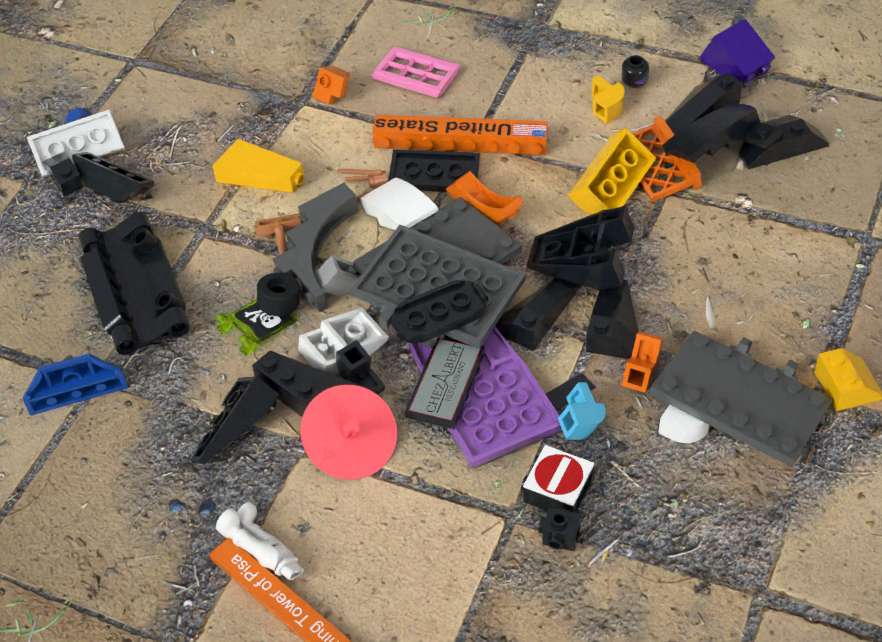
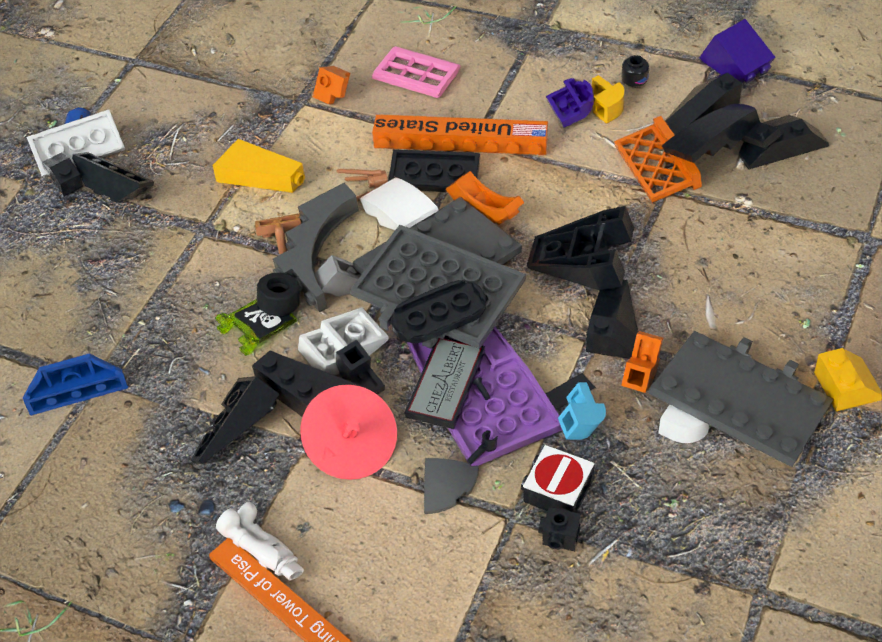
(133, 284): black panel -> none
(446, 482): none -> dark grey brick
(478, 382): none -> black piece
(486, 445): none -> black hand
(535, 315): black wedge -> none
(572, 101): none -> dark purple slope
(612, 173): yellow slope -> none

